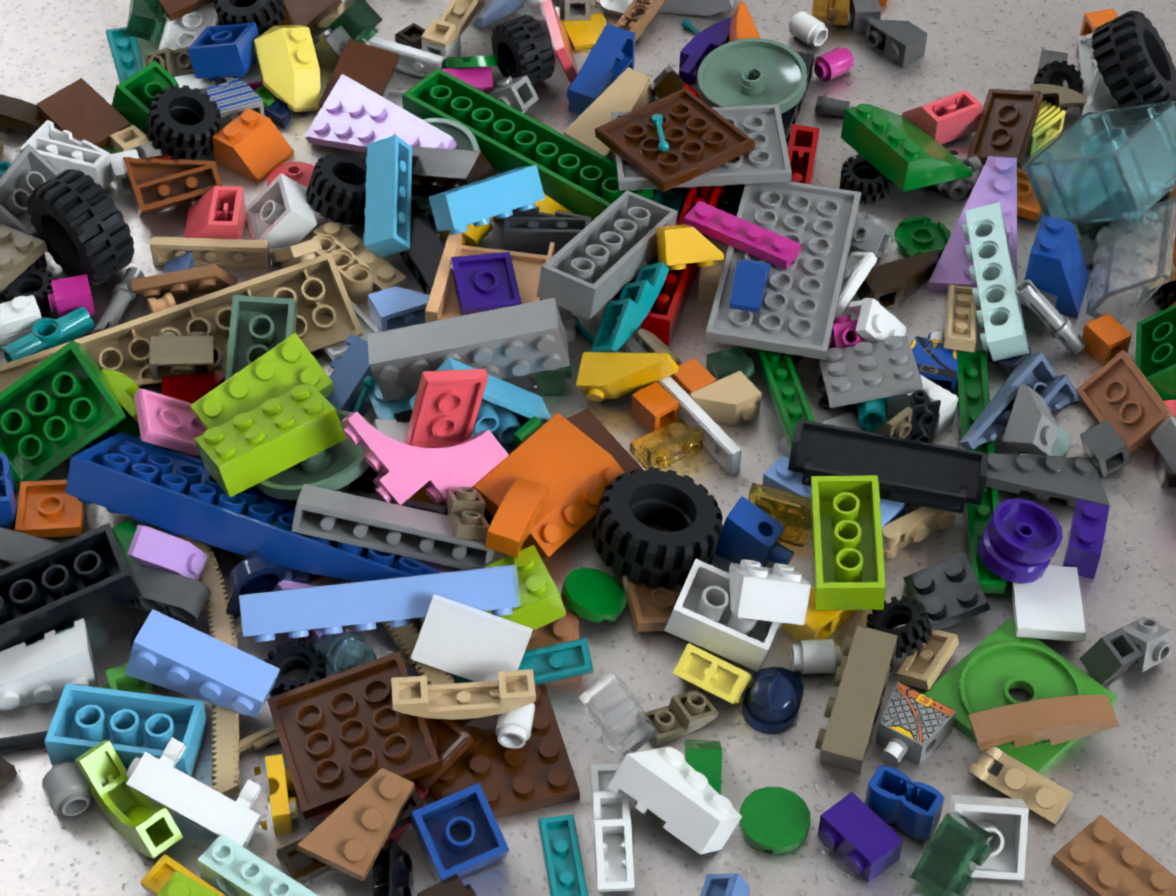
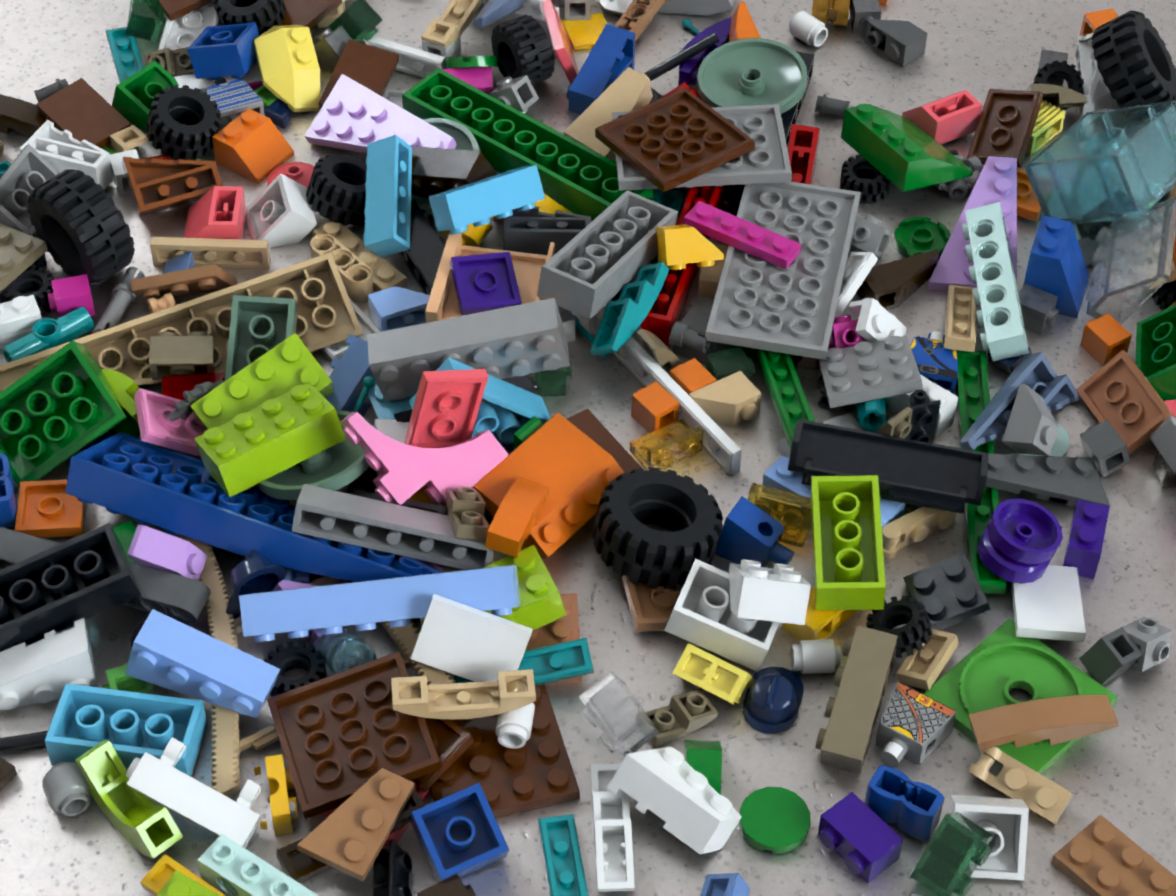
(49, 90): none -> dark grey pin
(183, 408): none -> dark grey piece
(296, 253): tan plate -> none
(410, 36): dark brown tile -> none
(594, 595): green tile -> none
(617, 374): yellow slope -> none
(657, 119): teal hinge -> none
(667, 82): dark brown slope -> none
(682, 56): none -> black bar
(689, 334): none -> dark grey hinge
(749, 285): blue slope -> none
(833, 63): dark pink brick -> none
(1058, 326): light grey pin -> none

